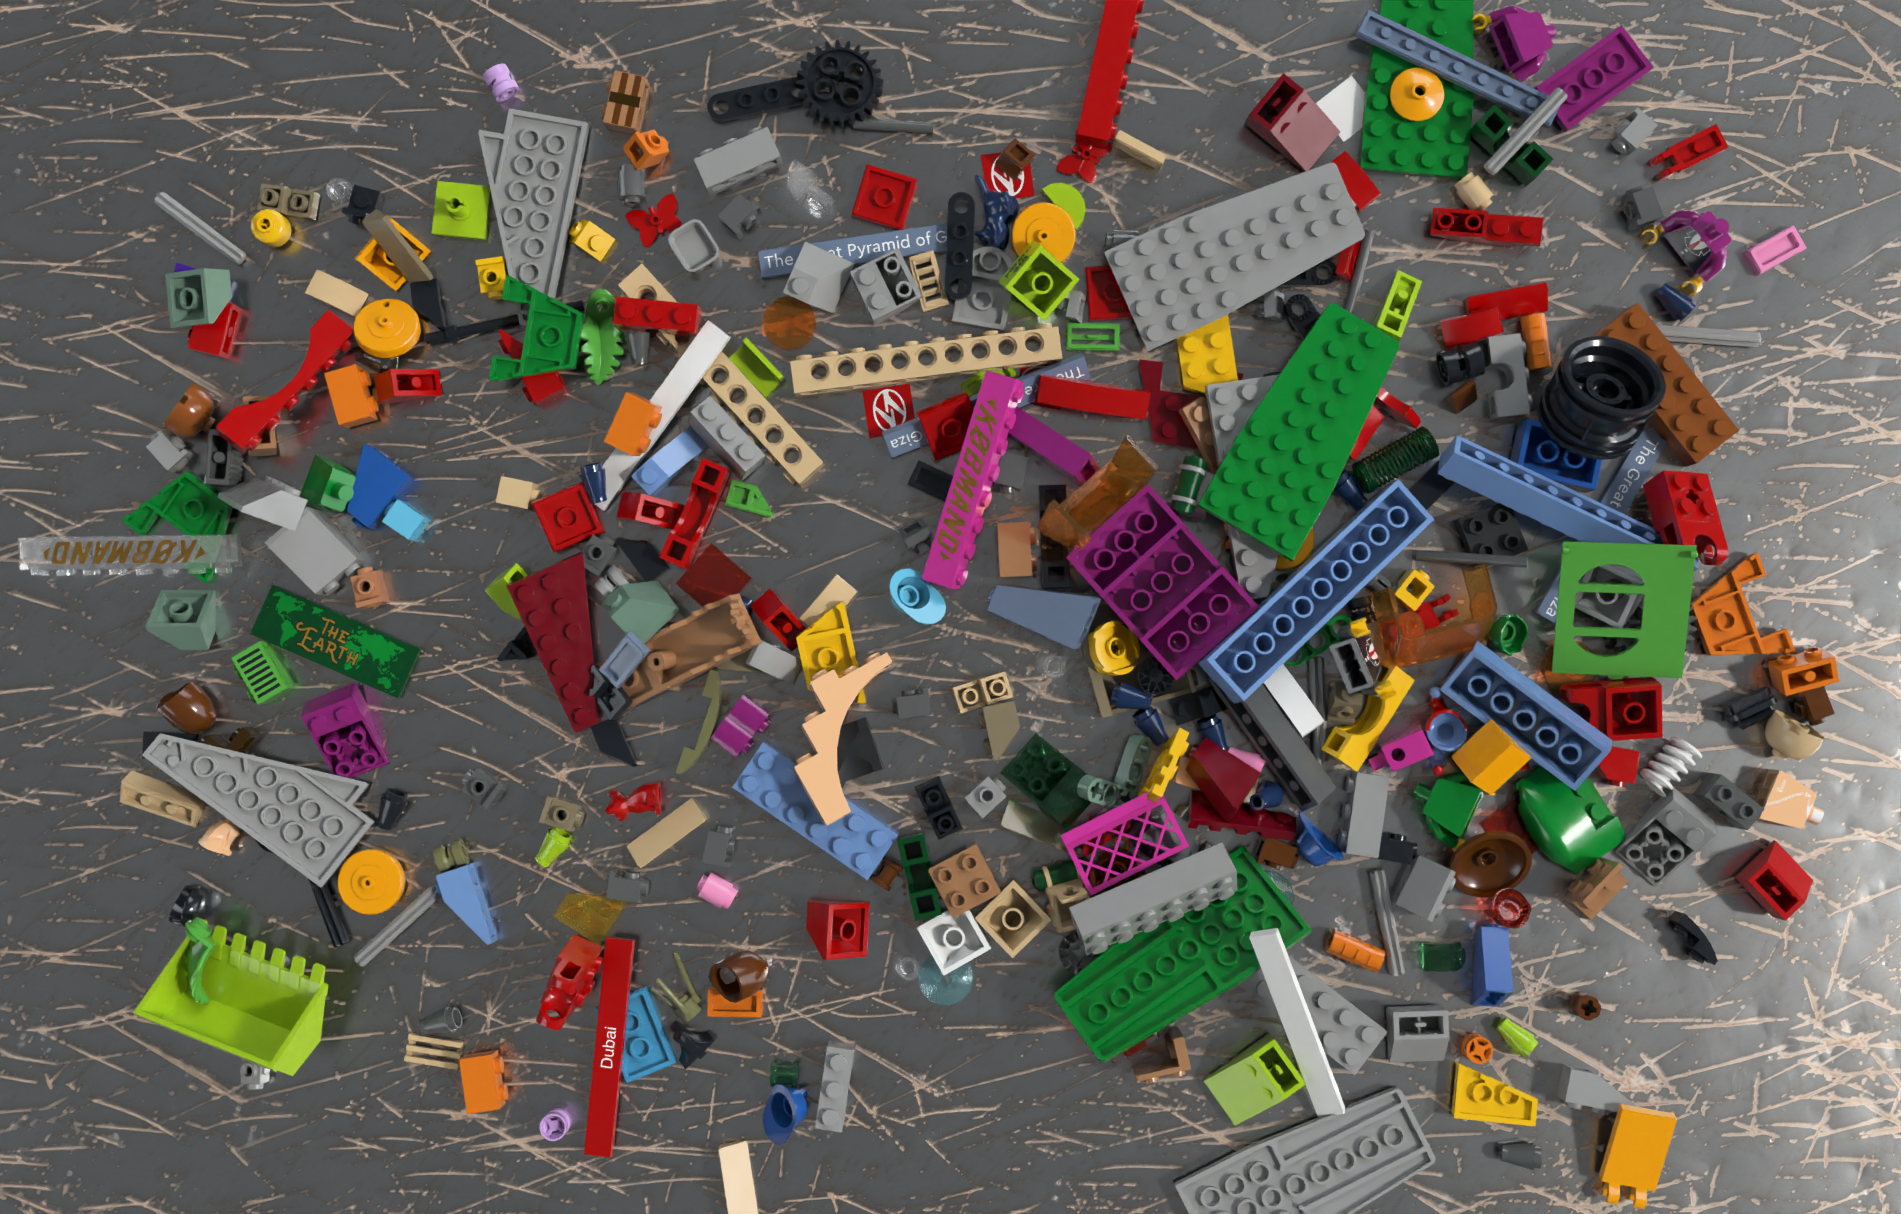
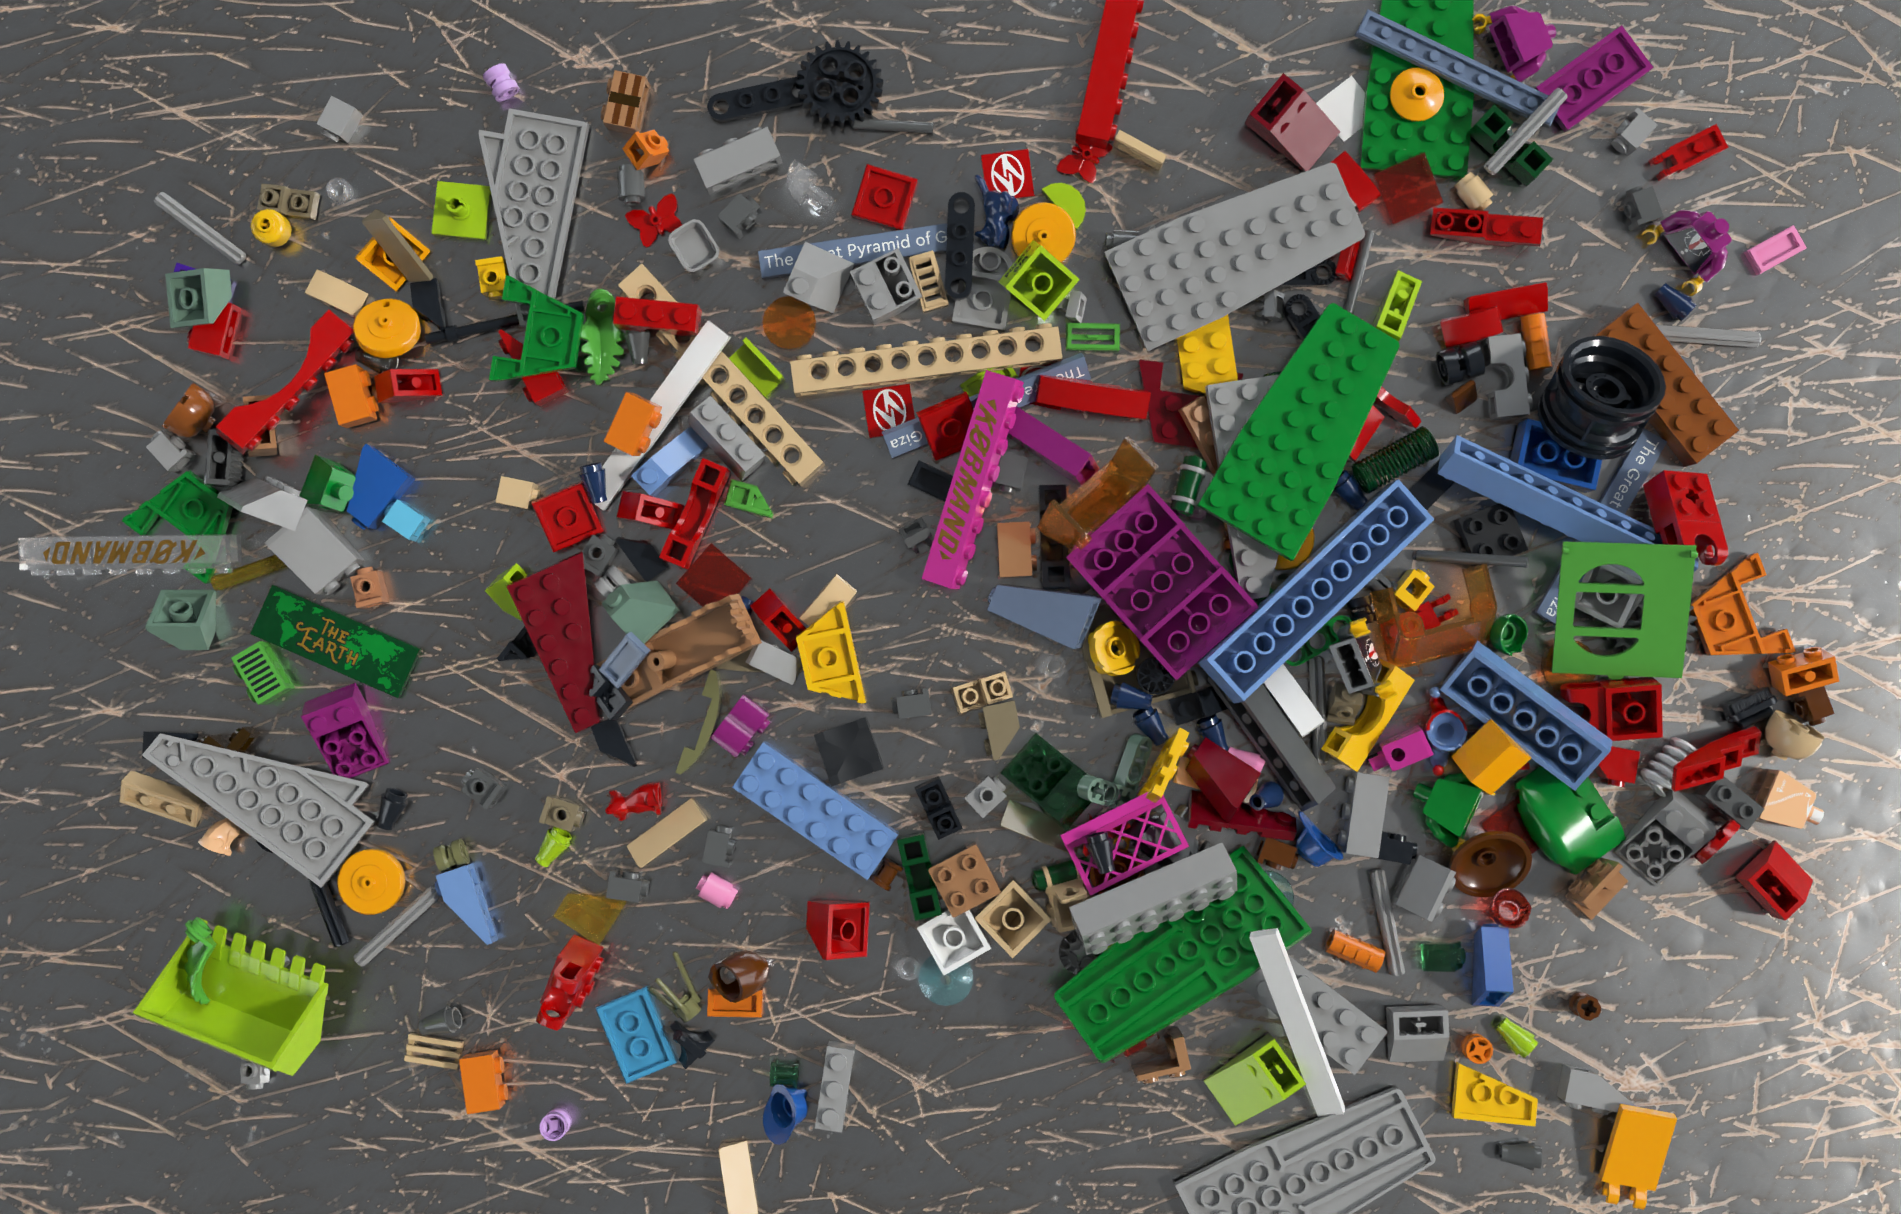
(188, 708): reddish brown piece -> none
(188, 906): black hair -> none
(247, 572): none -> clear yellow axle
(339, 120): none -> light grey brick
(361, 204): black bracket -> none
(590, 239): yellow bracket -> none
(609, 1046): red tile -> none
(835, 696): light nougat arch -> none
(916, 597): medium azure piece -> none
(1014, 159): reddish brown slope -> none
(1101, 851): none -> black cone
(1104, 295): red tile -> none
(1408, 188): none -> clear red tile
(1696, 940): black slope -> none
(1714, 758): none -> red slope
(1722, 836): none -> red tile

